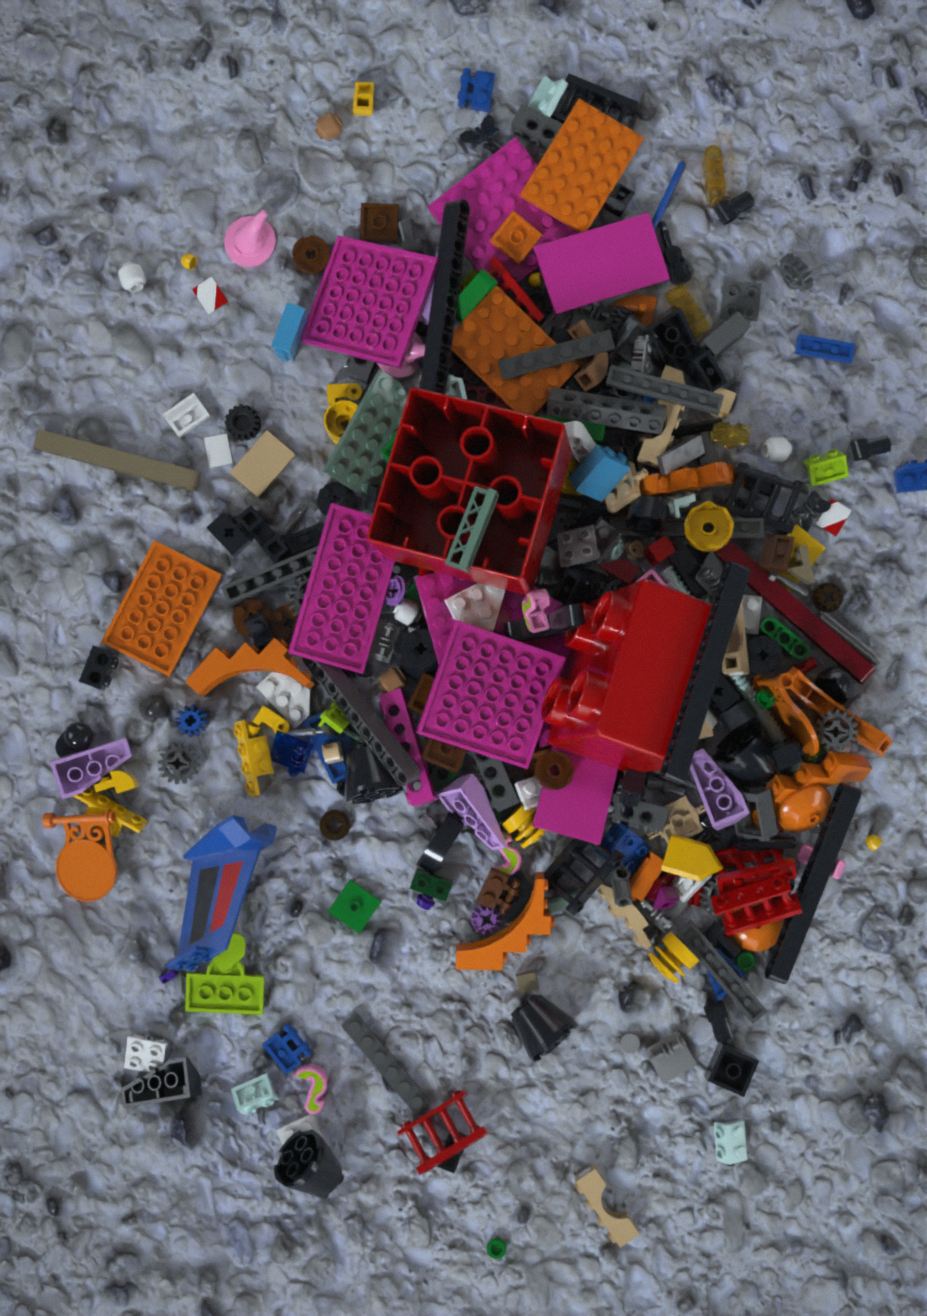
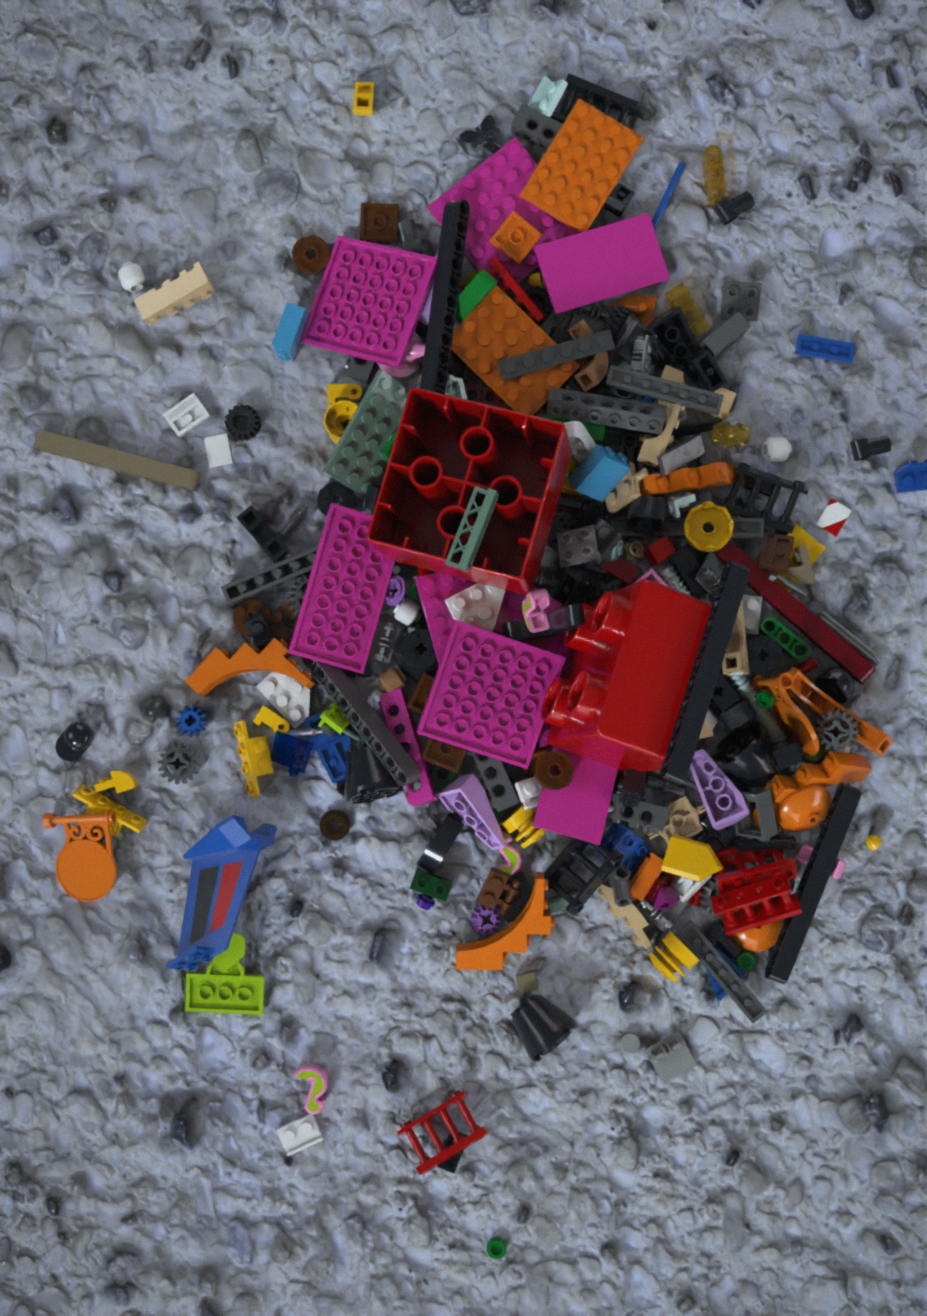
(82, 769): lavender wedge -> none
(94, 665): black brick -> none
(144, 1053): white hinge -> none
(162, 608): orange plate -> none
(168, 976): dark purple tile -> none
(168, 1082): black wedge -> none
(175, 294): none -> tan wedge
(189, 261): yellow hinge -> none
(210, 295): white sticker -> none
(219, 530): black brick -> none
(250, 240): bright pink piece -> none
(252, 729): yellow hinge -> none
(254, 1094): light aqua bracket -> none
(262, 464): tan tile -> none
(282, 1051): blue plate -> none
(304, 539): black hinge -> none
(308, 1165): black cone -> none
(329, 126): medium nougat head -> none
(333, 752): tan leg -> none
(354, 906): green plate -> none
(386, 1063): dark grey plate -> none
(482, 90): blue plate -> none
(620, 1225): tan arch -> none
(677, 270): black piece -> none
(717, 1016): black piece -> none
(730, 1141): light aqua bracket -> none
(731, 1068): black brick -> none
(796, 272): dark grey gear -> none
(808, 509): black piece -> none
(818, 597): dark brown gear -> none
(826, 467): lime bracket -> none

